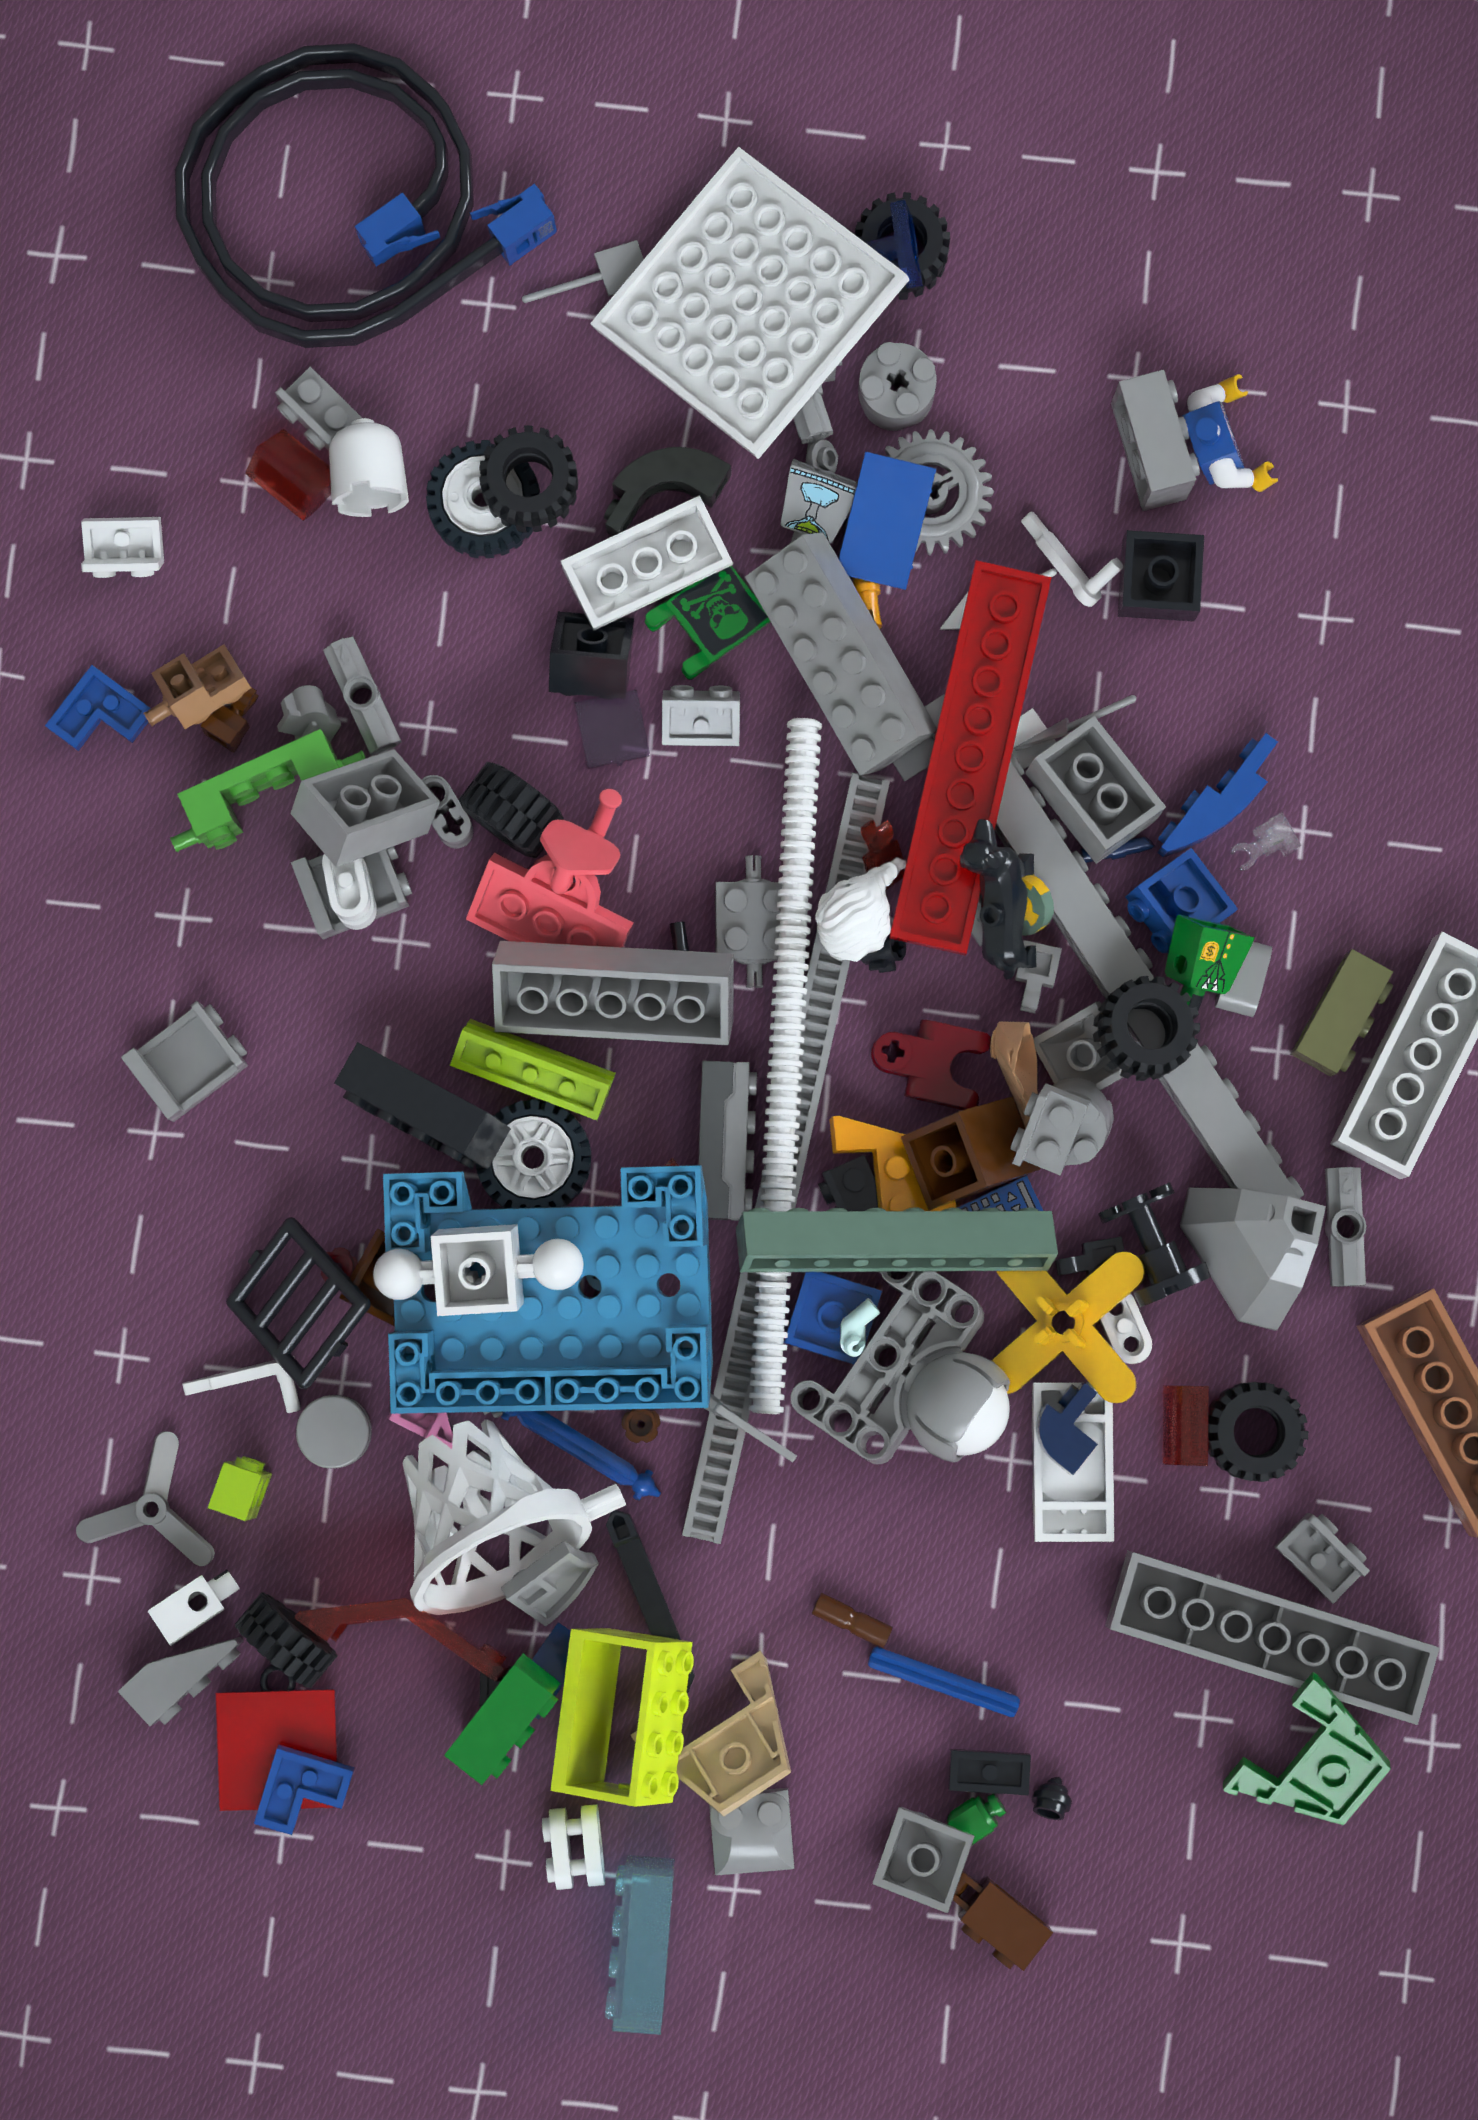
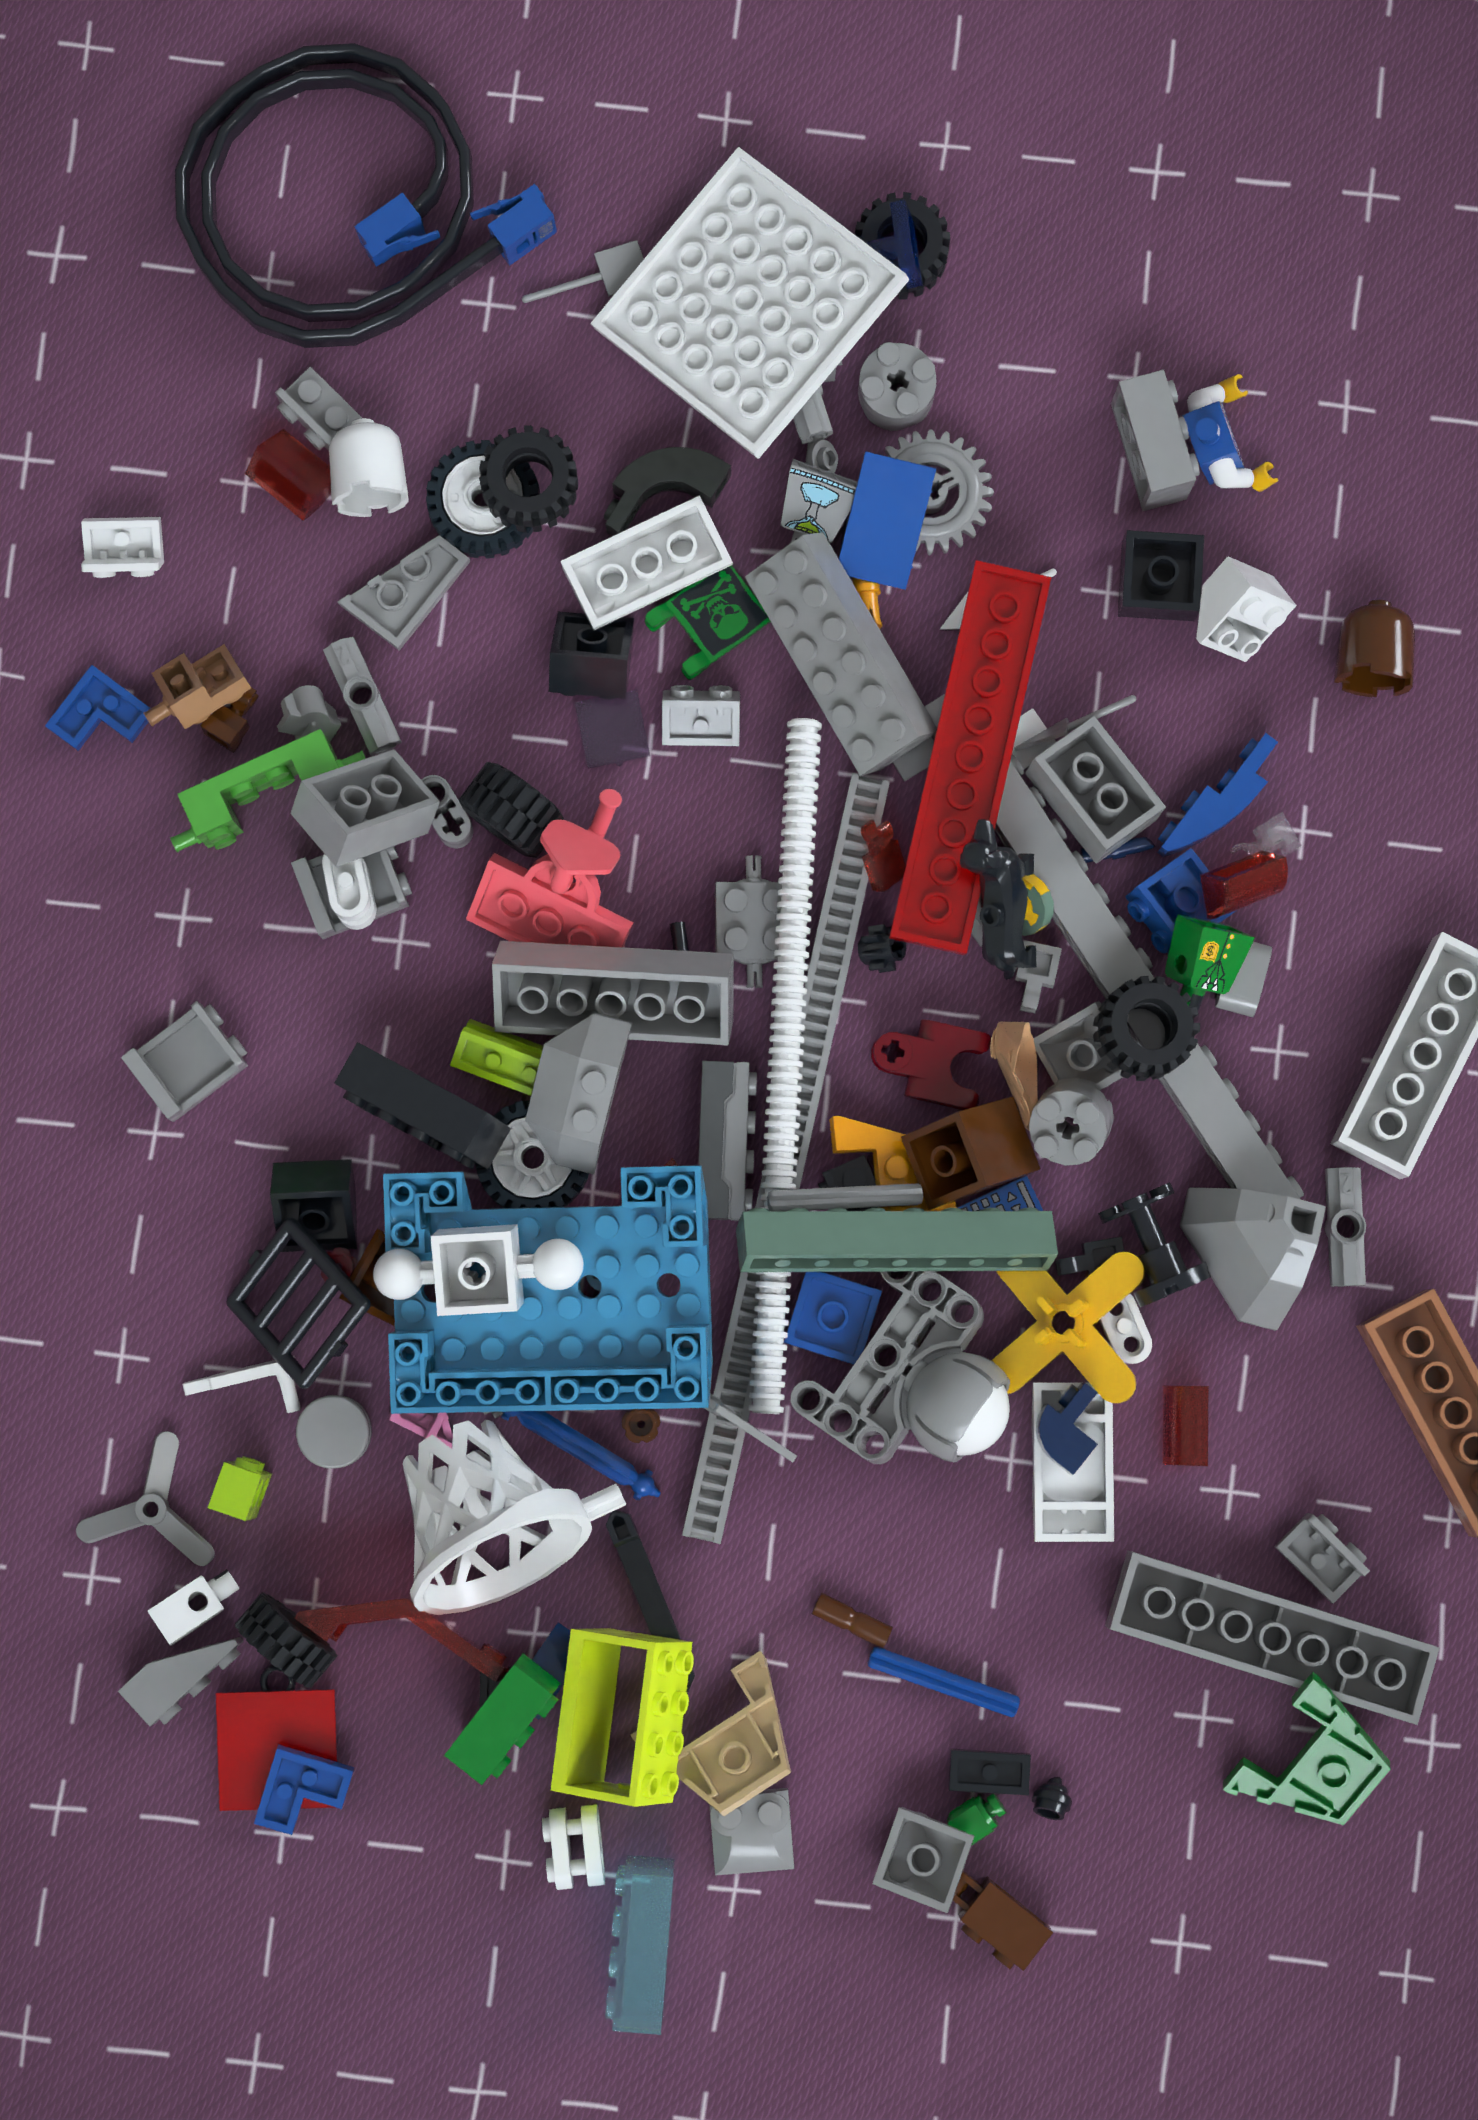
(319, 1198): none -> black slope
(408, 592): none -> light grey wing
(551, 1582): light grey plate -> none
(577, 1090): none -> light grey wedge
(845, 1197): none -> light grey axle
(854, 1328): light aqua arm -> none
(856, 912): white hair -> none
(1050, 1130): light grey bracket -> none
(1084, 589): white piece -> none
(1240, 609): none -> white slope
(1243, 883): none -> clear red brick
(1289, 1431): black tyre -> none
(1343, 1014): olive brick -> none
(1376, 650): none -> reddish brown cylinder

